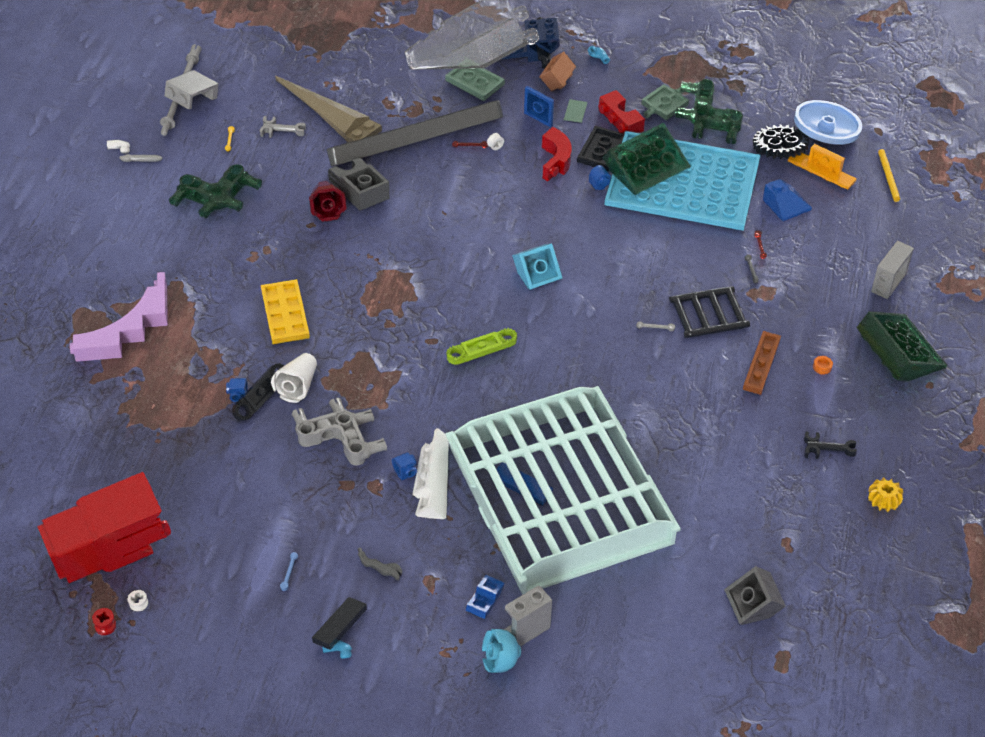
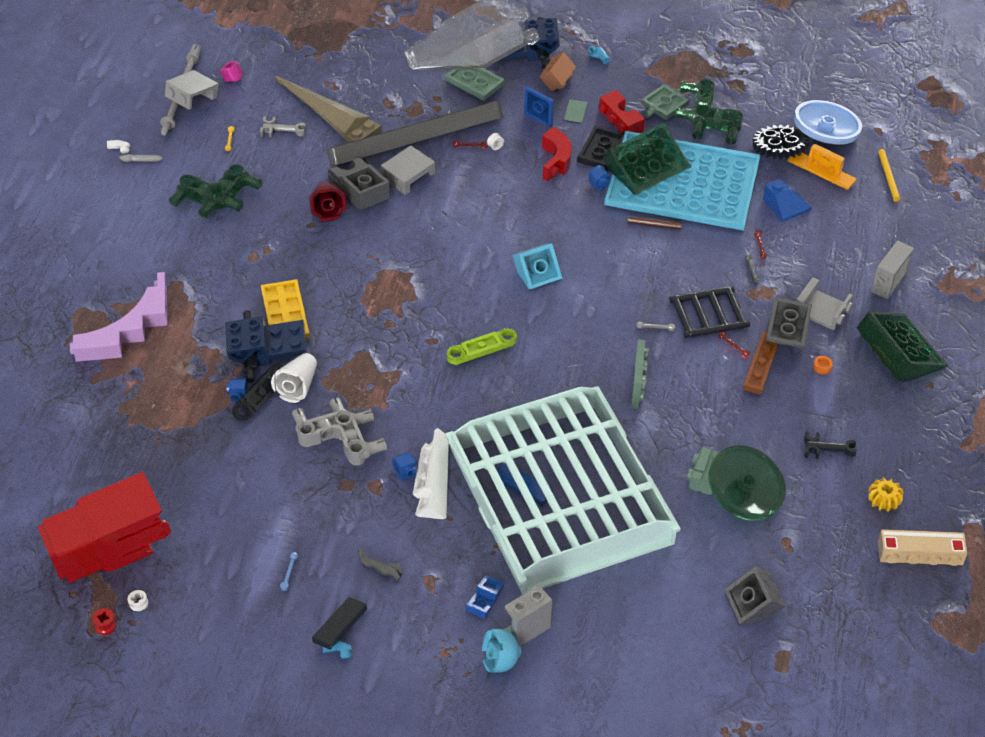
(231, 72): none -> dark pink plate
(256, 343): none -> dark blue piece
(407, 168): none -> light grey panel
(640, 369): none -> sand green plate
(654, 222): none -> reddish brown bar
(699, 475): none -> sand green brick
(745, 353): none -> clear red hinge
(747, 482): none -> clear green dish
(789, 322): none -> dark grey slope
(825, 309): none -> light grey panel
(922, 547): none -> tan brick

